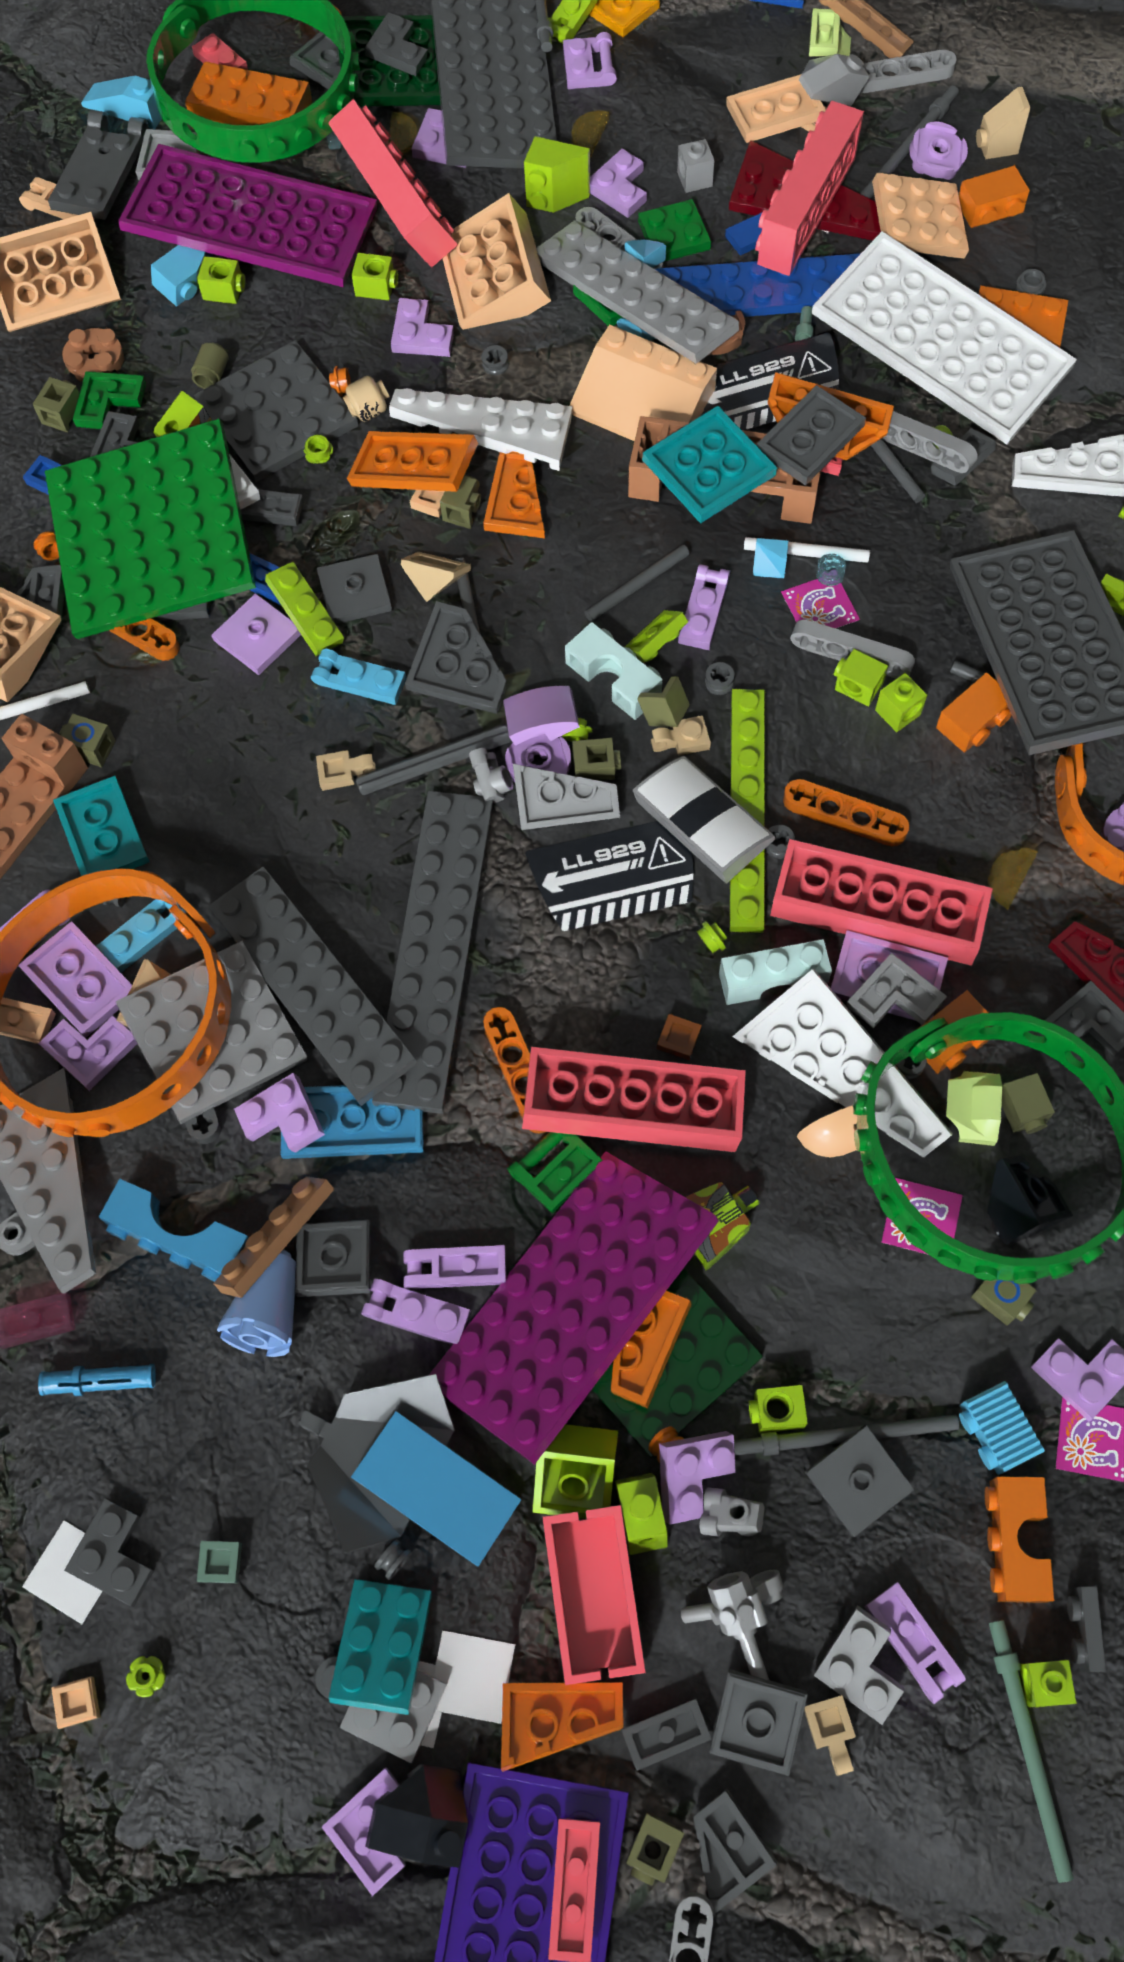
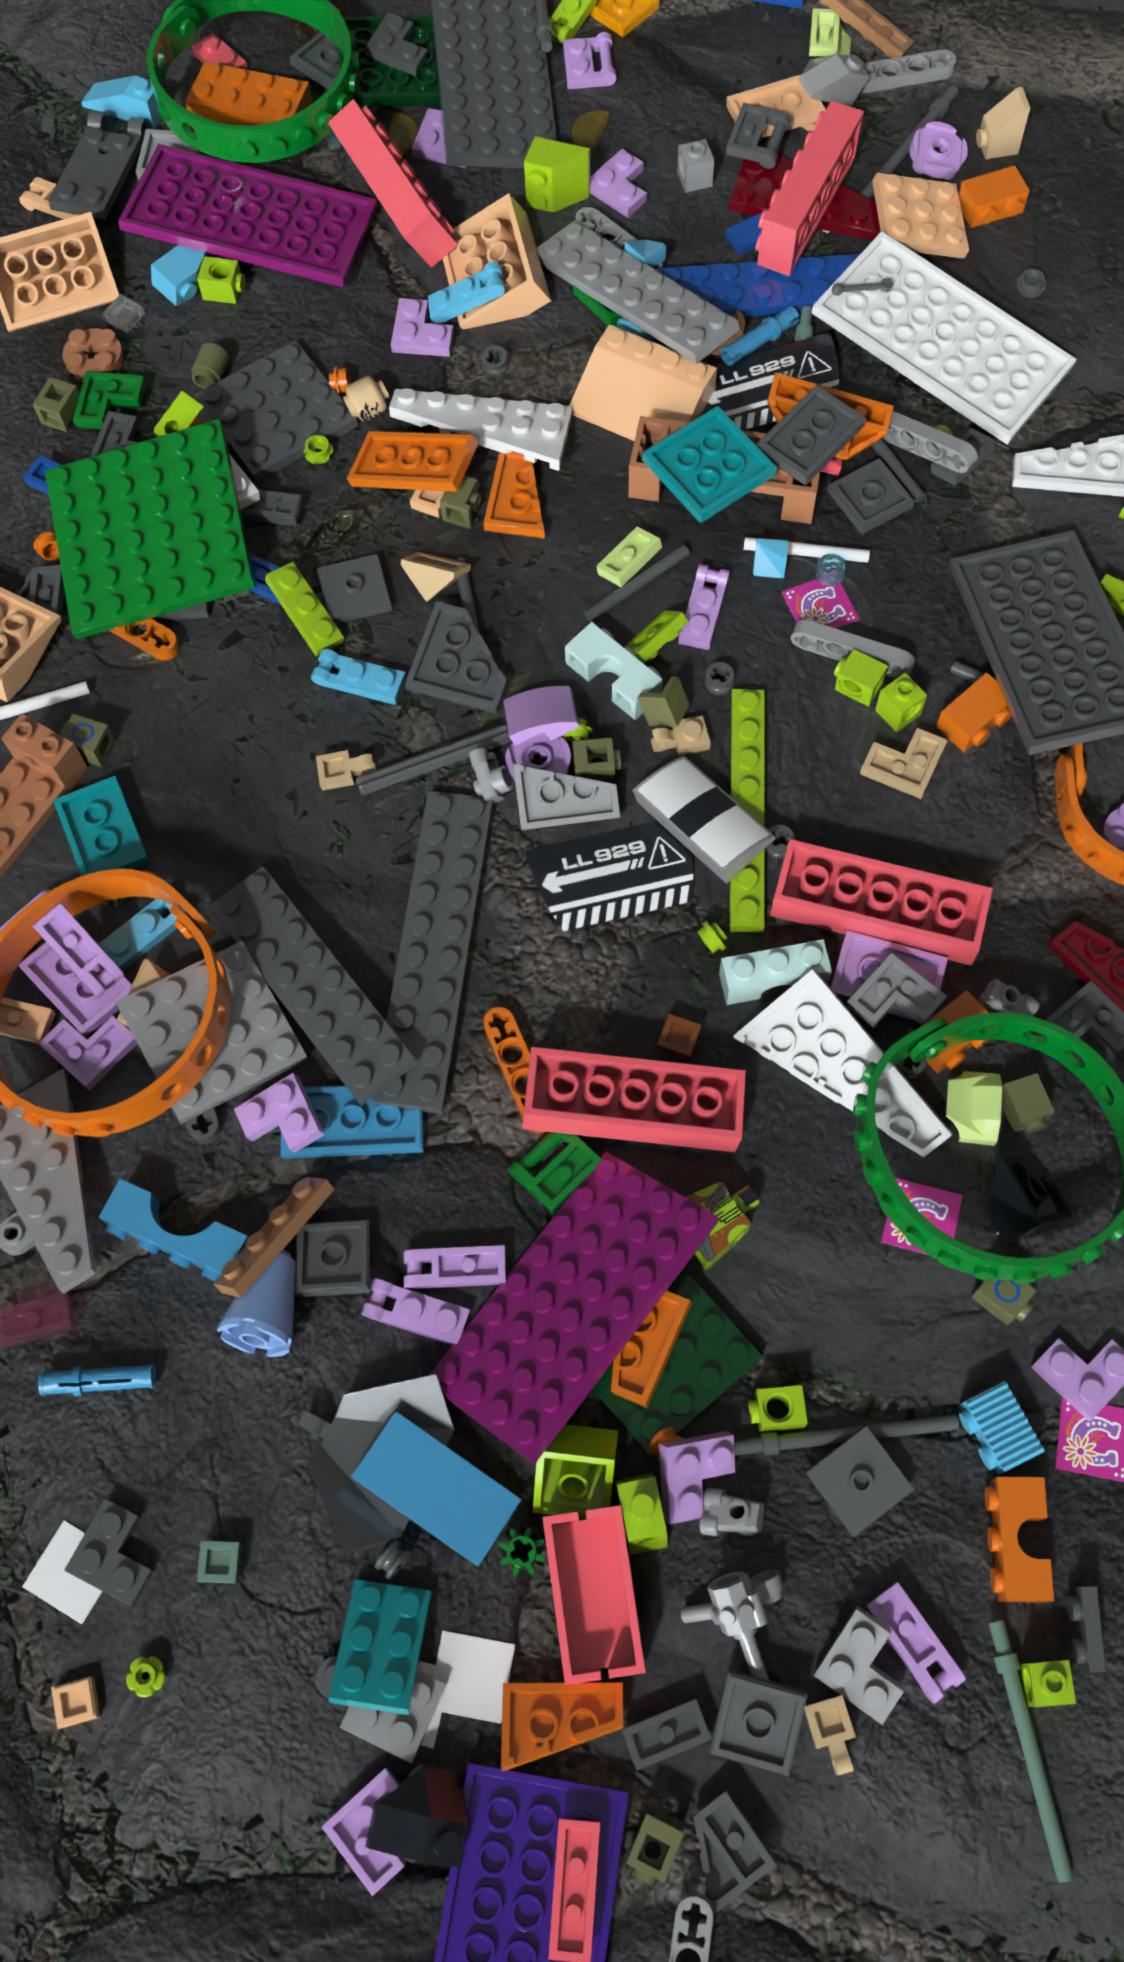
(77, 948): none -> lavender plate
(123, 313): none -> clear tile
(256, 634): lavender plate -> none
(374, 276): lime brick -> none
(467, 294): none -> medium azure plate
(511, 1549): none -> green gear
(629, 556): none -> yellowish green plate
(677, 227): green plate -> none
(749, 132): none -> dark grey plate
(768, 330): none -> dark azure pin
(831, 1134): light nougat brick -> none
(843, 817): orange beam -> none
(870, 496): none -> dark grey plate
(885, 286): none -> dark grey hinge
(905, 771): none -> tan plate
(1006, 998): none -> light grey plate
(1008, 874): clear yellow tile -> none
(1038, 312): orange wing -> none

